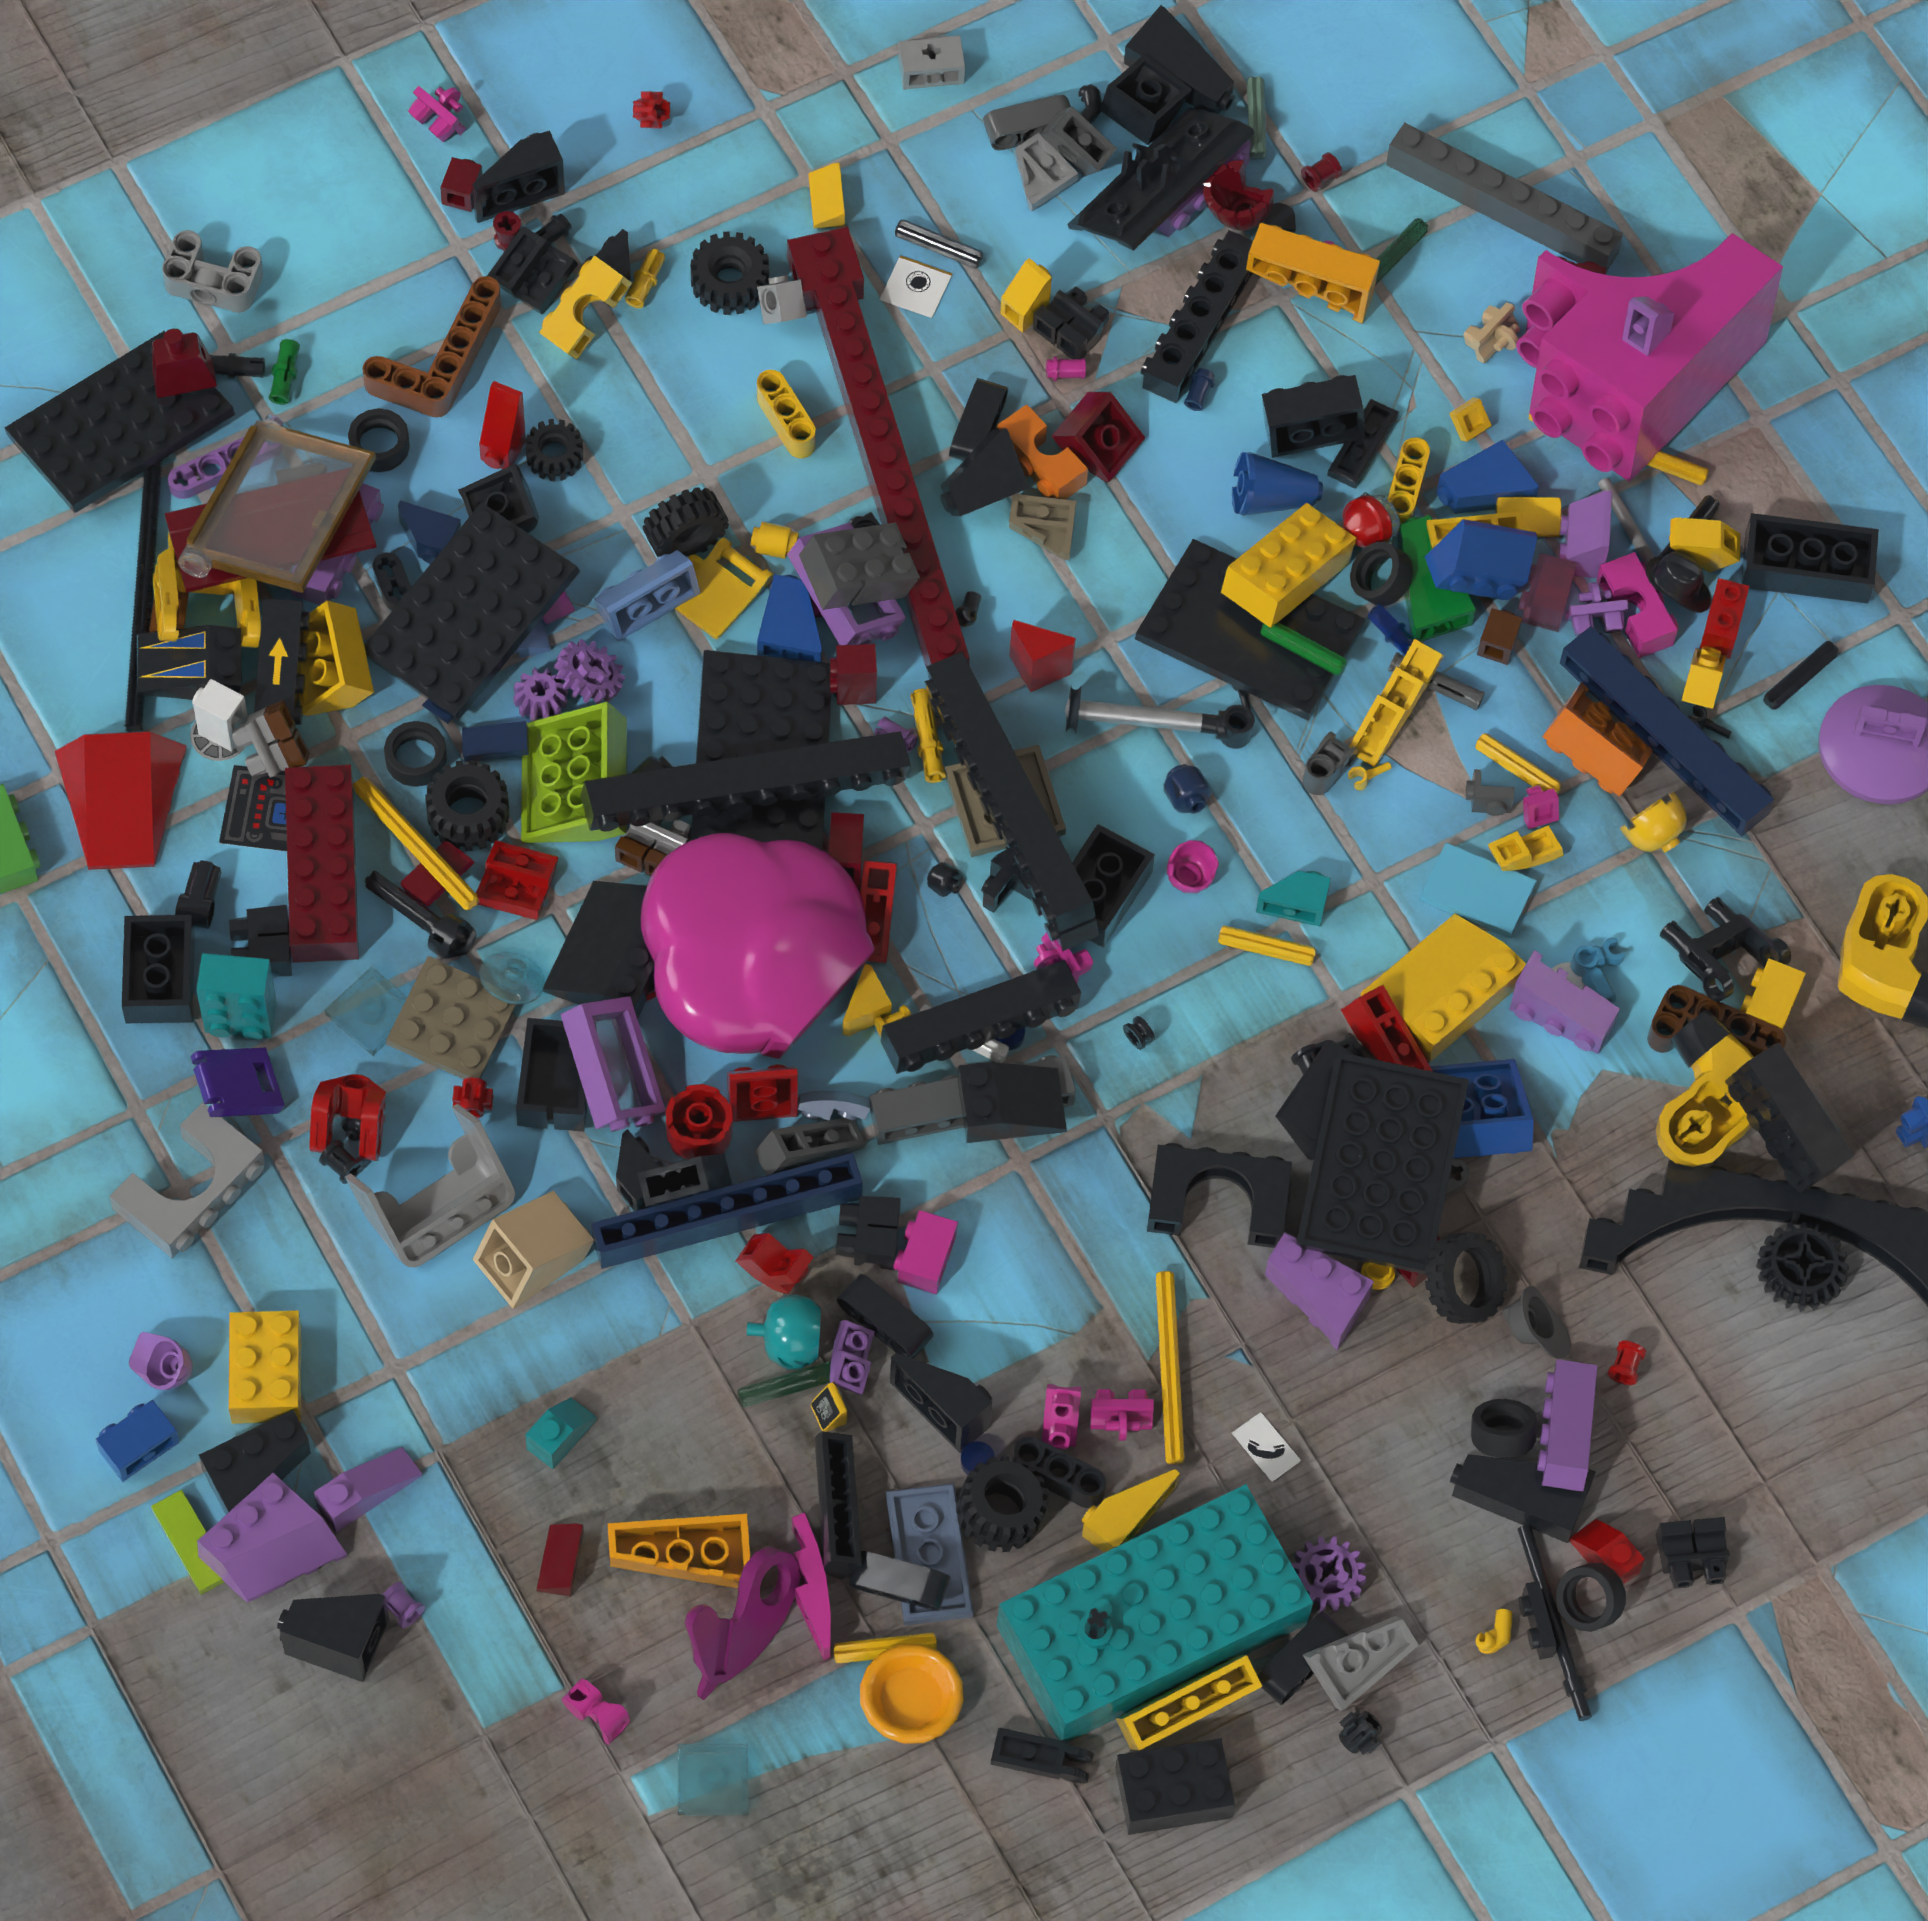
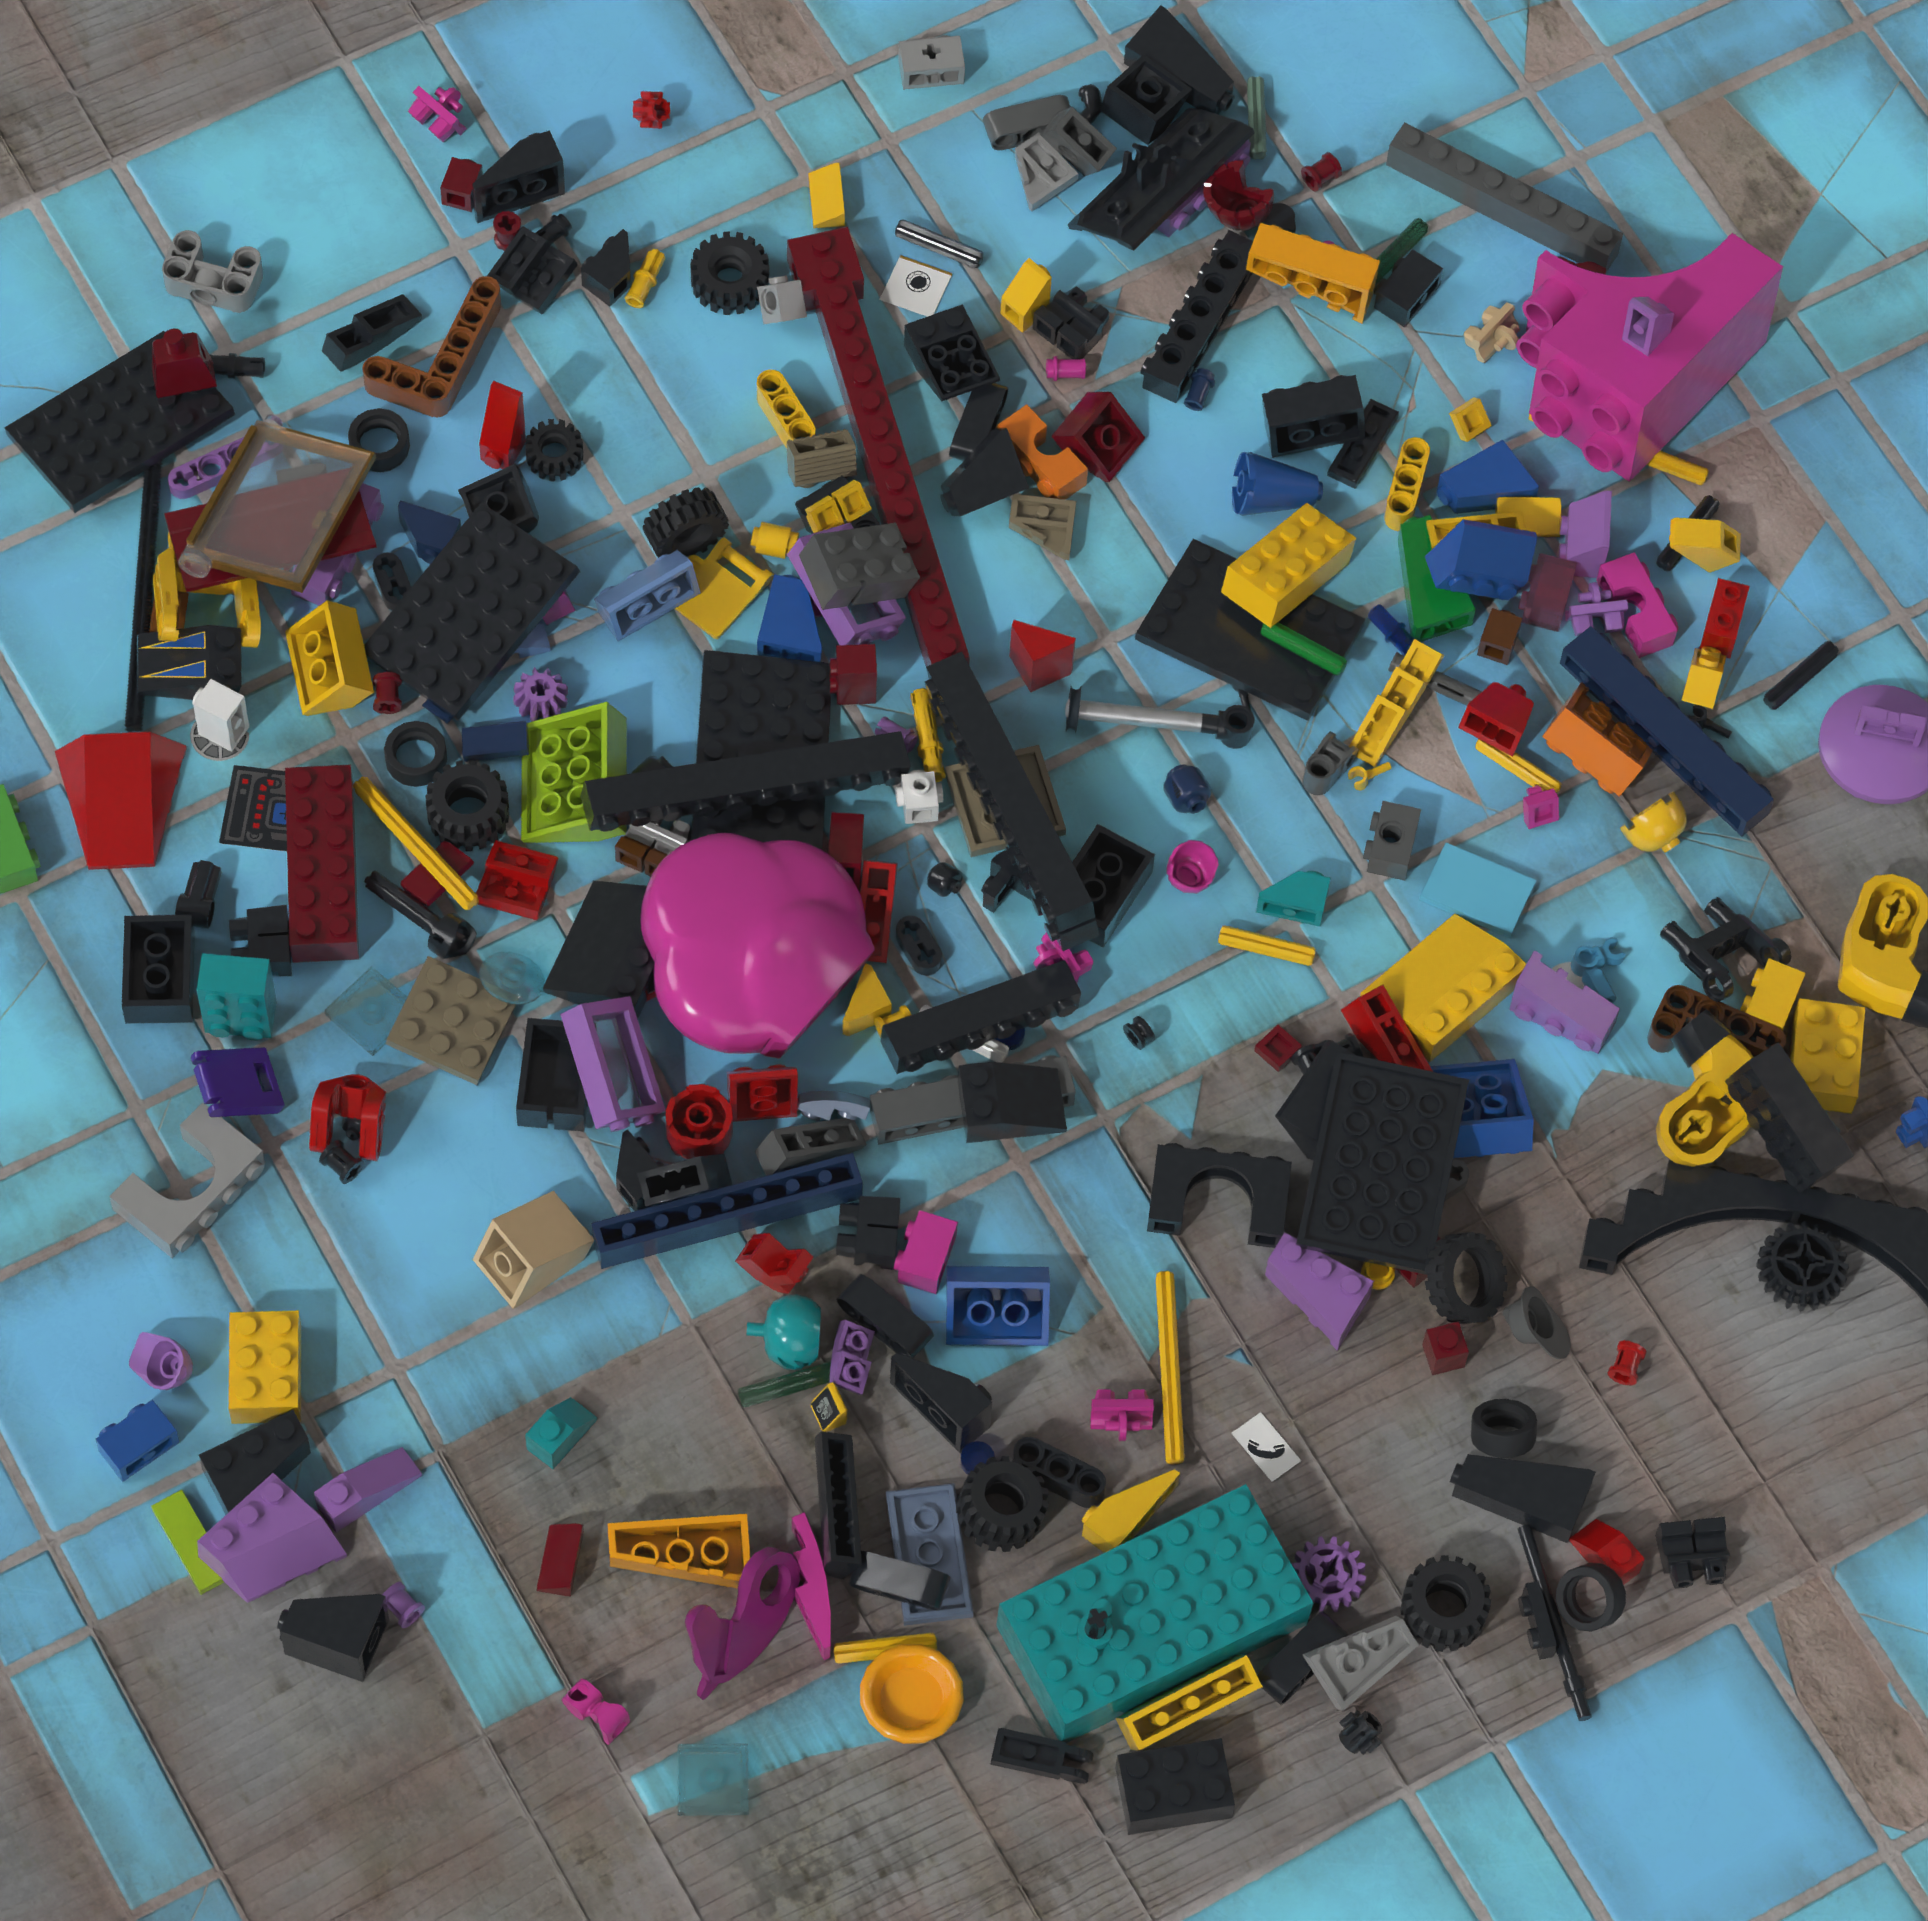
(274, 738): hips -> none
(281, 655): black brick -> none
(284, 371): green pin -> none
(370, 332): none -> black slope
(387, 693): none -> dark red bush
(447, 1208): light grey windscreen -> none
(473, 1096): red gear -> none
(566, 325): yellow arch -> none
(589, 671): medium lavender gear -> none
(821, 458): none -> dark tan brick
(833, 505): none -> yellow hips
(919, 796): none -> white brick
(924, 941): none -> black beam
(949, 353): none -> black slope
(968, 611): black arm -> none
(997, 1305): none -> blue slope
(1061, 1416): dark pink hips -> none
(1277, 1048): none -> dark red plate
(1365, 565): black tyre -> none
(1371, 519): red hair -> none
(1395, 822): none -> dark grey brick
(1407, 288): none -> black brick
(1445, 1348): none -> dark red brick
(1450, 1577): none -> black tyre
(1488, 799): dark grey bracket -> none
(1498, 716): none -> red torso
(1499, 1635): yellow arm -> none
(1519, 852): yellow slope -> none
(1568, 1426): medium lavender brick -> none
(1627, 522): light grey bar -> none
(1681, 579): black piece -> none
(1810, 558): black brick -> none
(1829, 1051): none -> yellow brick

